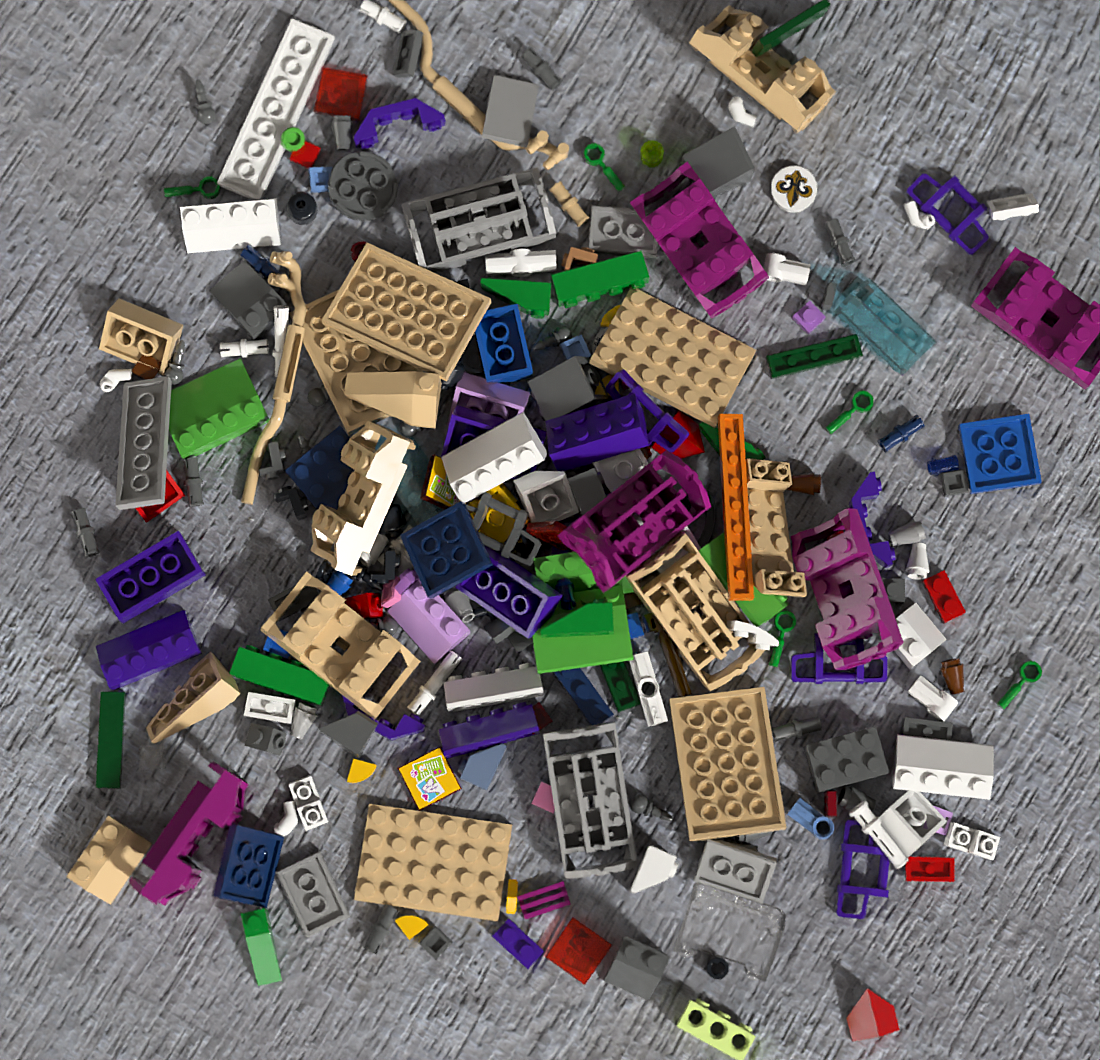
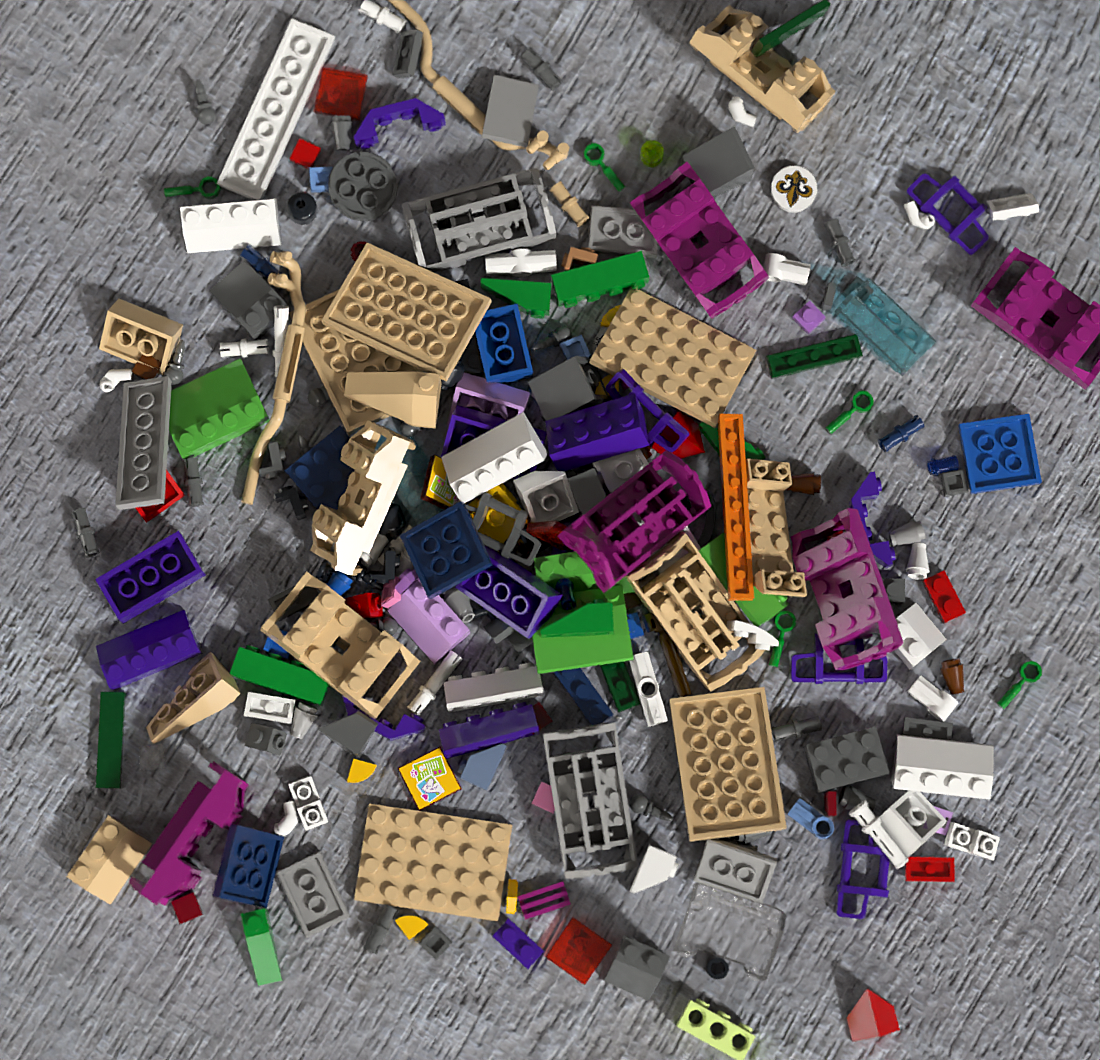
(187, 908): none -> dark red tile
(292, 139): bright green tile -> none

